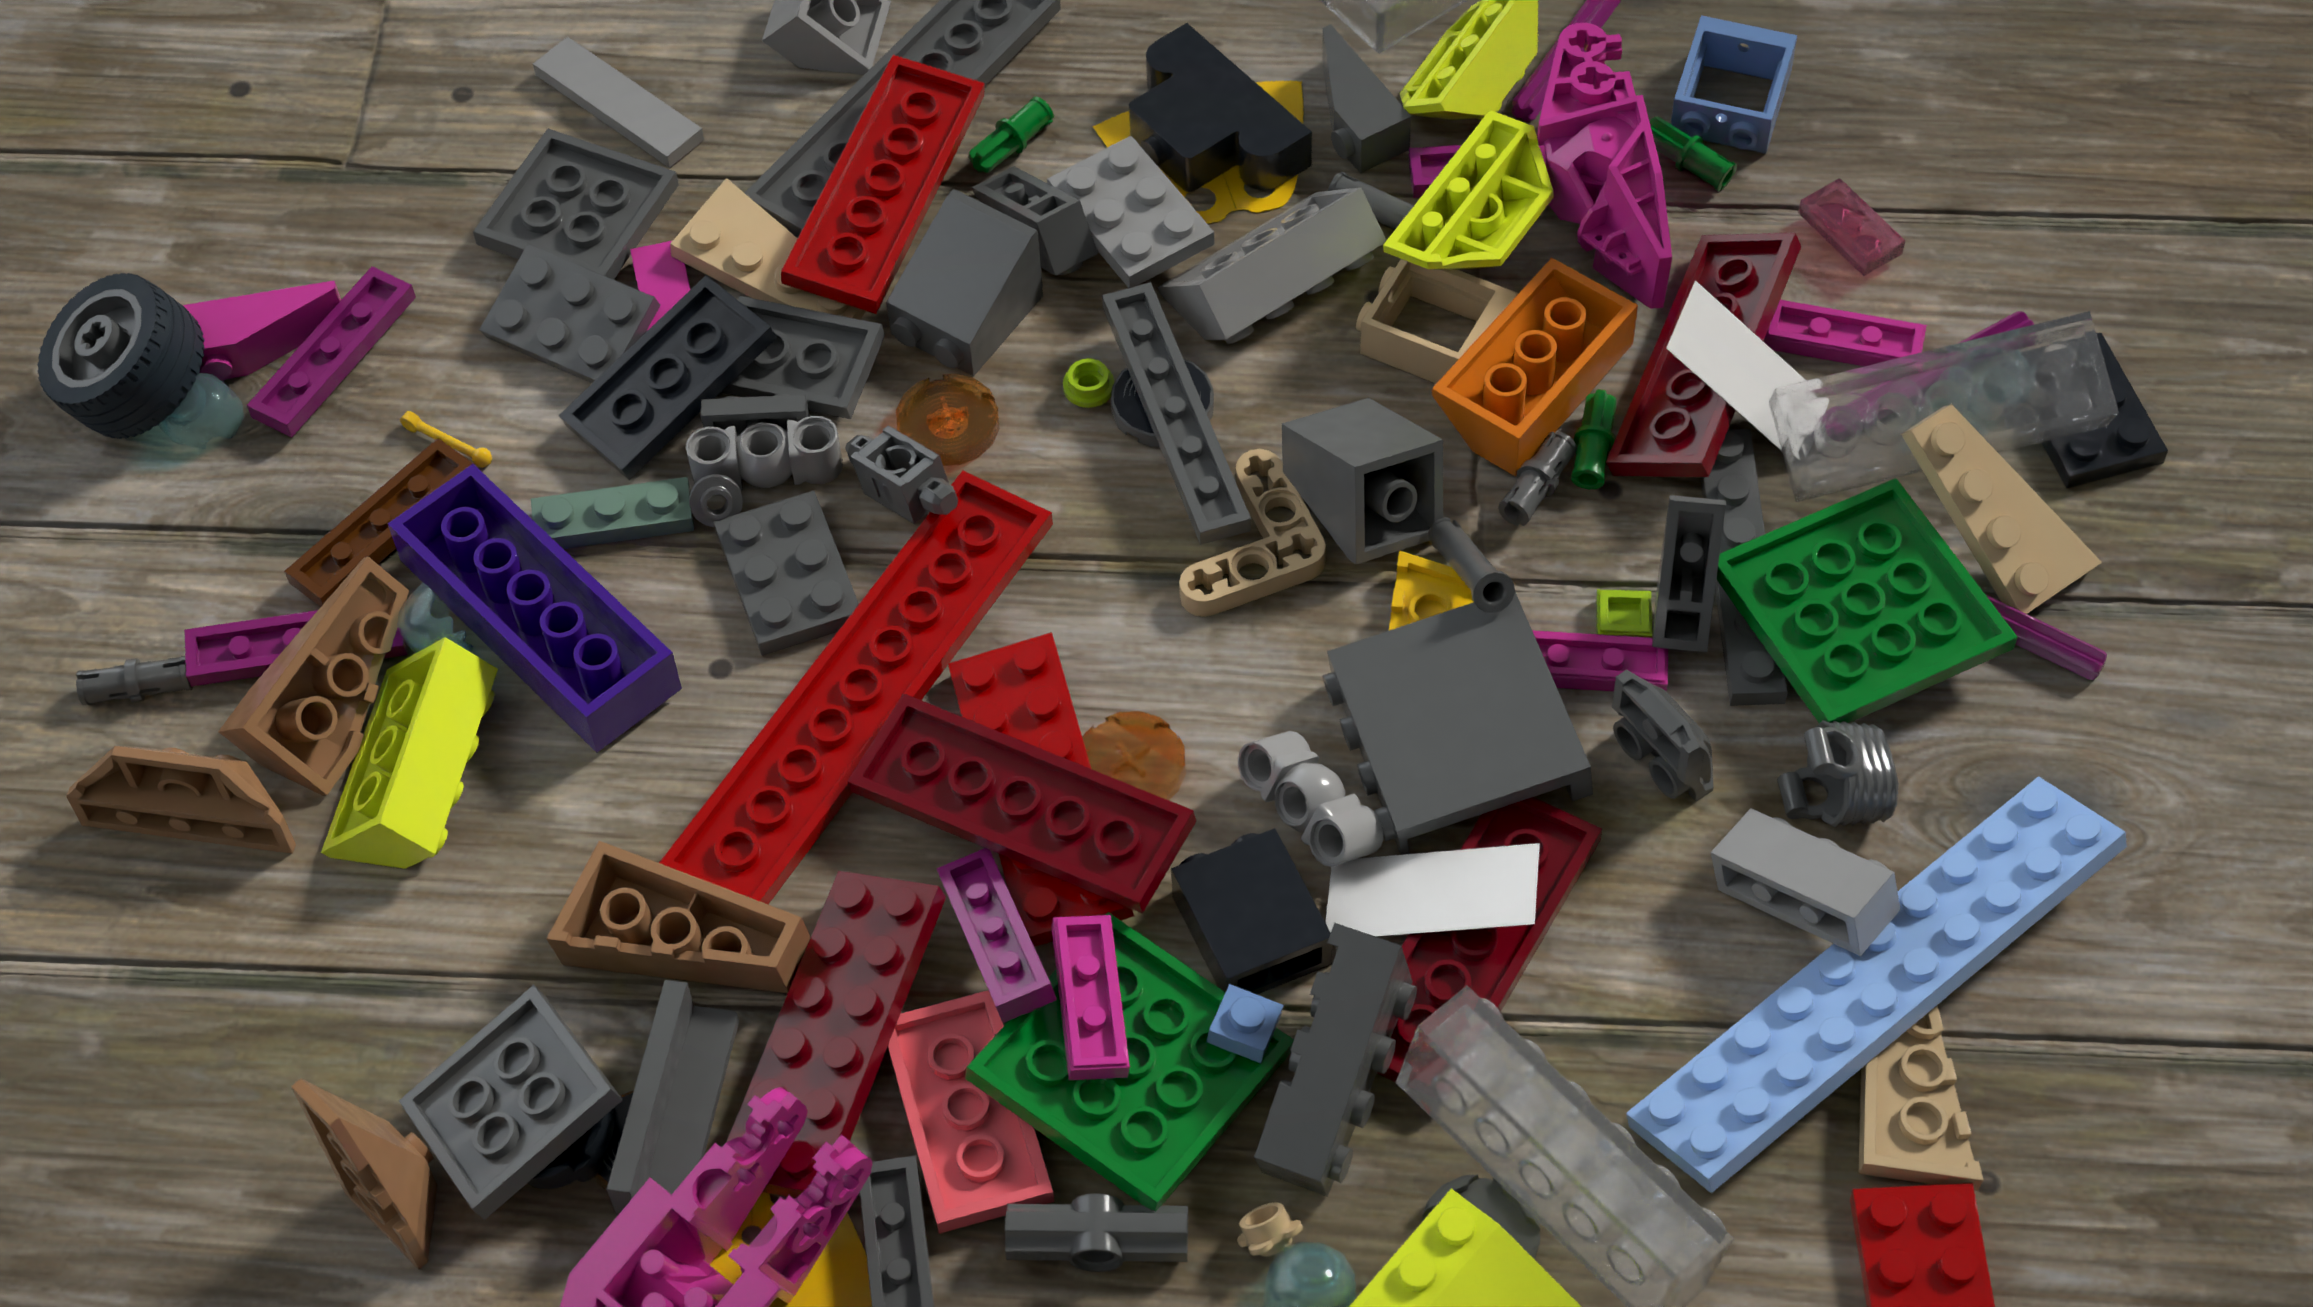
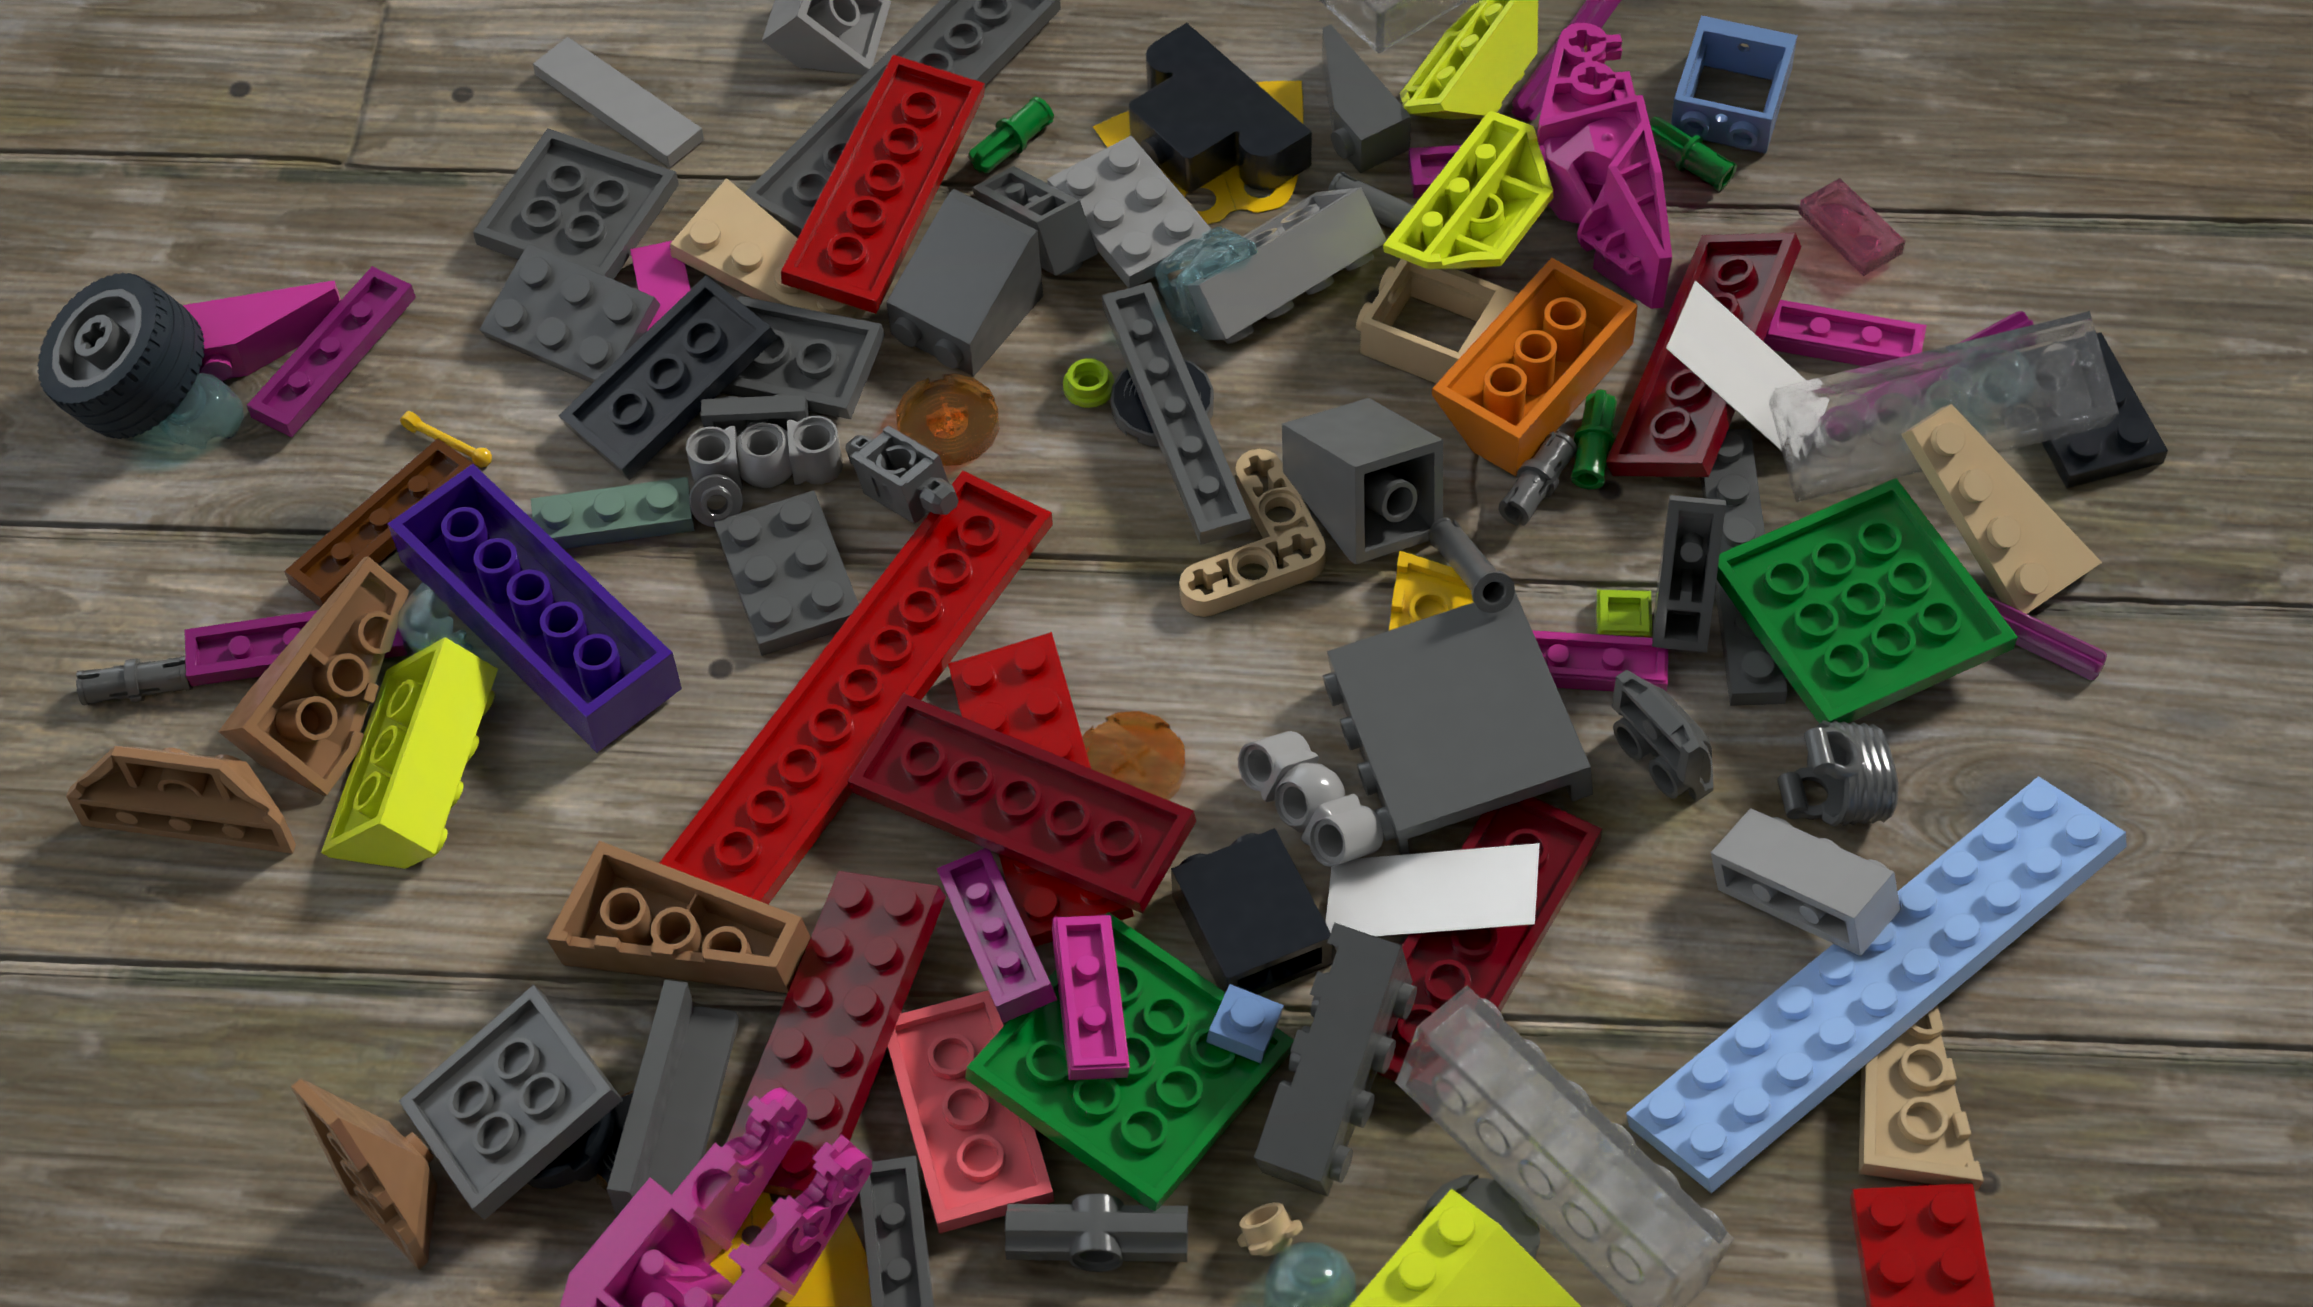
(1199, 259): none -> clear light blue piece

